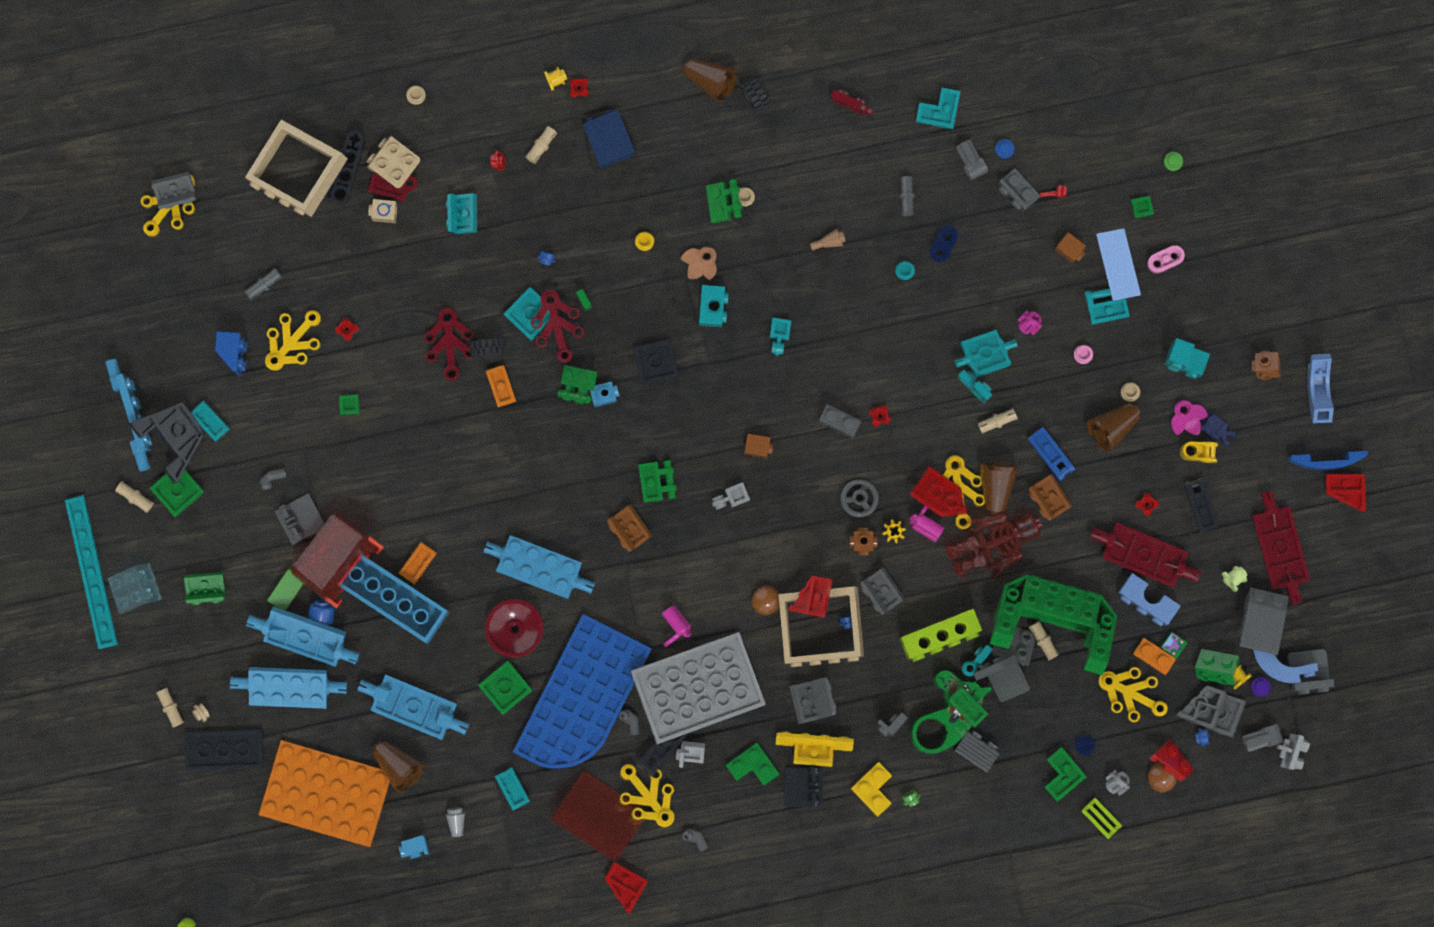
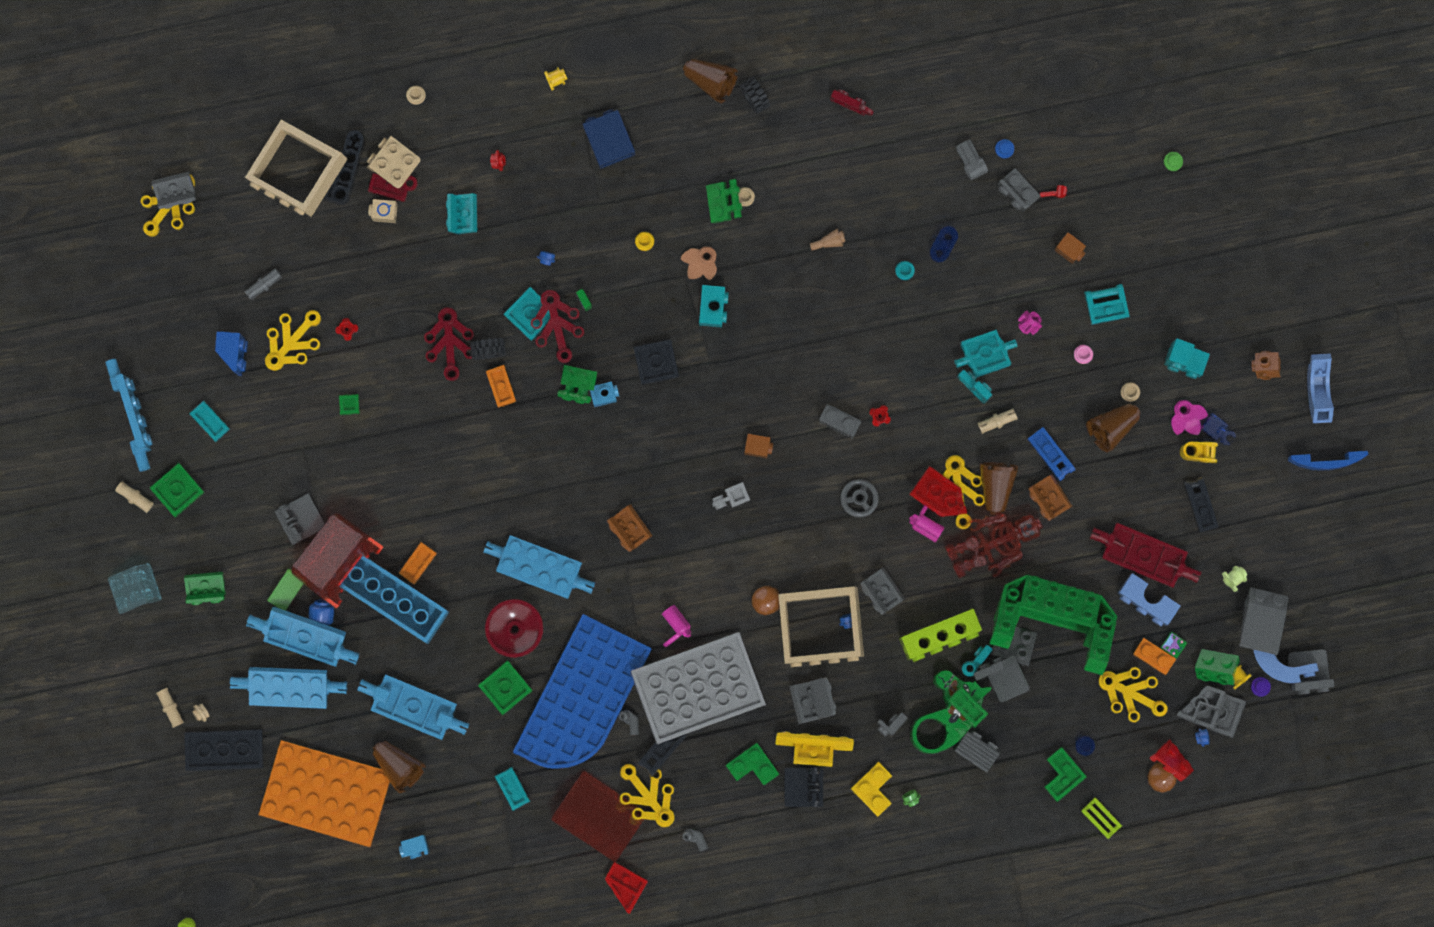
(91, 572): teal tile -> none
(179, 433): black wing -> none
(270, 476): dark grey arm -> none
(455, 820): light grey cone -> none
(541, 144): tan pin -> none
(579, 82): red plate -> none
(651, 484): green plate -> none
(690, 753): light grey bracket -> none
(779, 330): teal plate -> none
(814, 597): red wing -> none
(863, 550): dark orange brick -> none
(899, 531): yellow gear -> none
(907, 195): dark grey pin -> none
(940, 115): teal plate -> none
(1043, 640): tan pin -> none
(1117, 782): light grey gear -> none
(1118, 264): light blue sticker -> none
(1142, 207): green tile -> none
(1147, 499): red plate -> none
(1165, 259): bright pink plate -> none
(1267, 737): dark grey piece -> none
(1280, 548): dark red plate -> none
(1290, 751): light grey hips -> none
(1347, 489): red wing -> none

